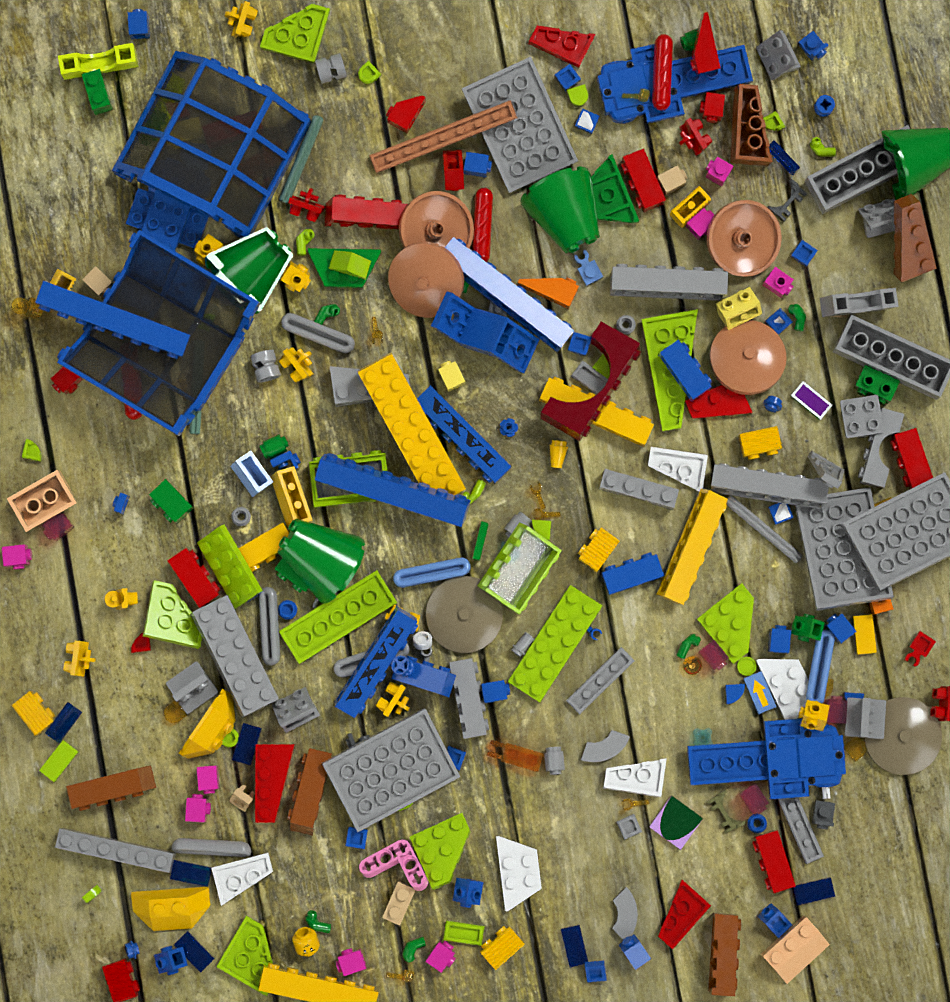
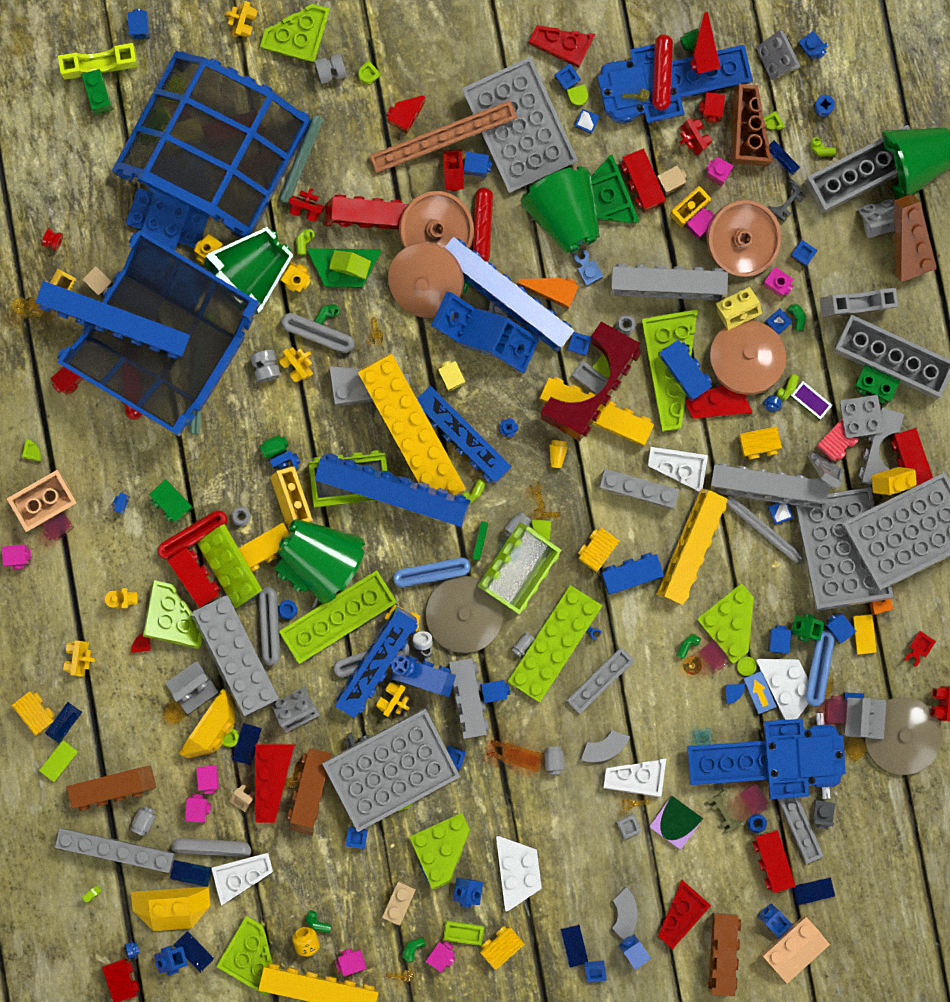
(52, 239): none -> red wheel
(143, 820): none -> light grey brick
(191, 534): none -> red piece
(251, 473): light blue piece -> none
(292, 782): none -> clear yellow hand
(402, 858): bright pink beam -> none
(791, 387): none -> lime arm
(814, 715): yellow brick -> none
(835, 443): none -> coral brick
(894, 481): none -> yellow brick

